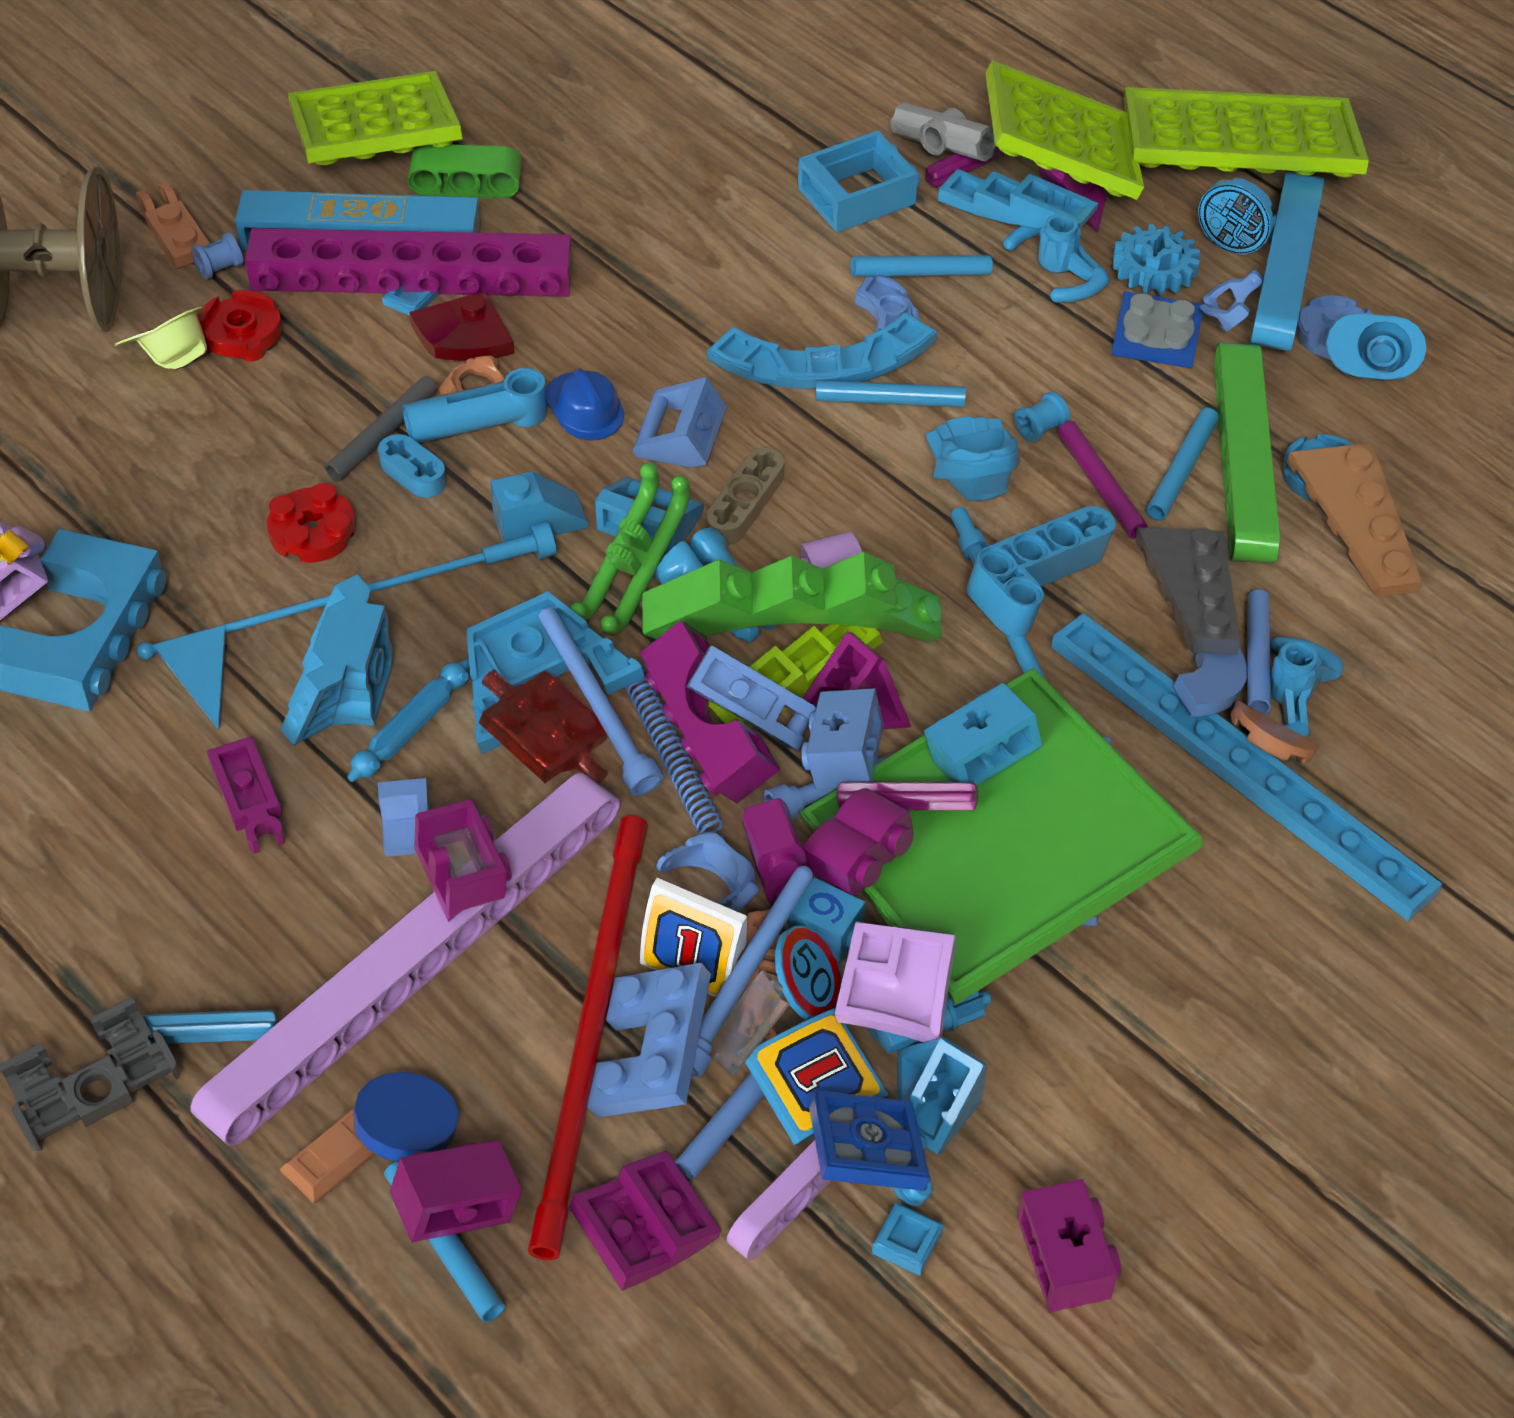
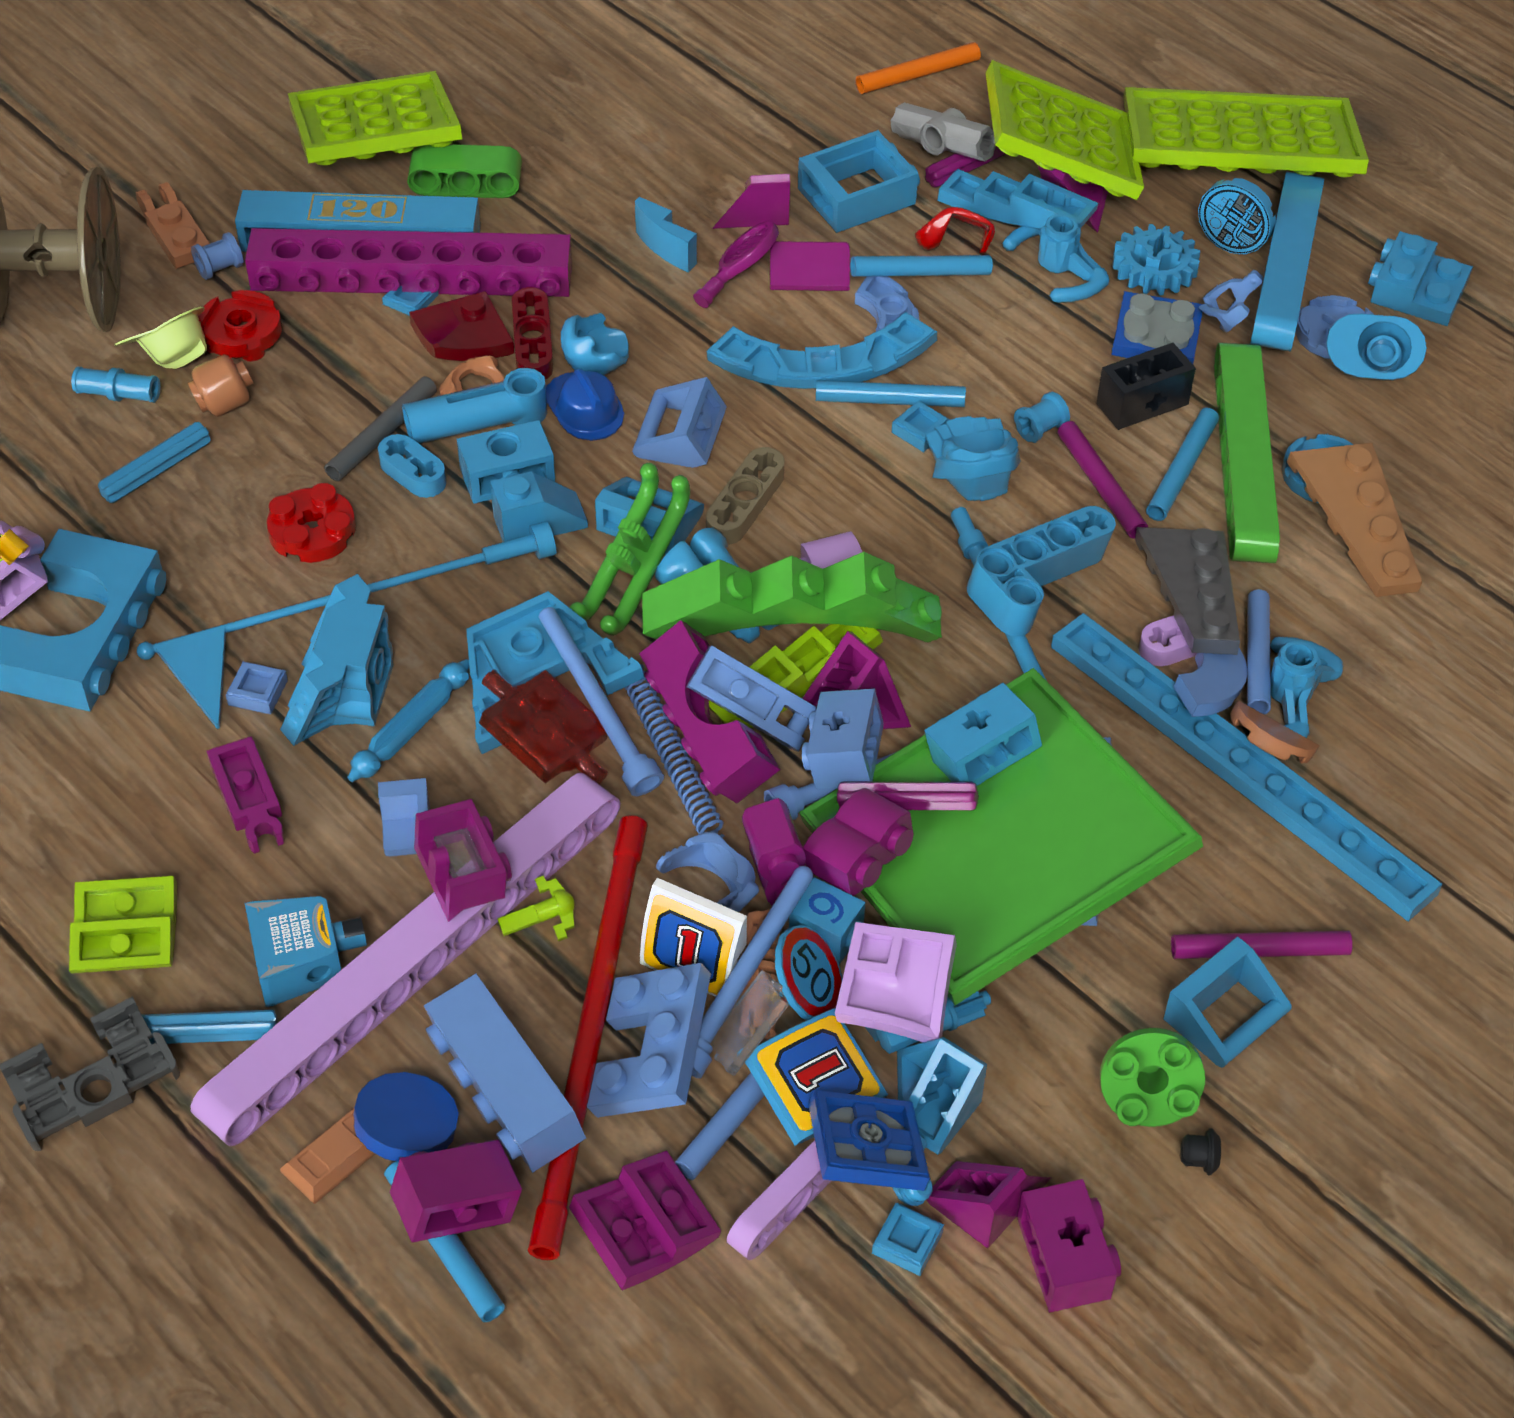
(116, 384): none -> dark azure pin
(123, 924): none -> lime slope
(154, 462): none -> dark azure axle
(220, 385): none -> nougat head
(256, 687): none -> medium blue tile
(298, 945): none -> dark azure torso
(503, 455): none -> dark azure brick
(504, 1073): none -> medium blue brick
(534, 322): none -> dark red beam
(560, 904): none -> lime piece
(593, 345): none -> dark azure hair
(663, 237): none -> dark azure slope
(737, 258): none -> magenta piece
(763, 200): none -> magenta slope
(810, 266): none -> magenta slope
(915, 423): none -> dark azure tile
(918, 68): none -> orange piece
(932, 233): none -> red piece
(982, 1197): none -> magenta slope
(1145, 385): none -> black brick
(1152, 1077): none -> bright green plate
(1164, 632): none -> lavender beam
(1202, 1151): none -> black piece
(1230, 965): none -> dark azure tile
(1264, 943): none -> magenta piece
(1417, 279): none -> dark azure plate

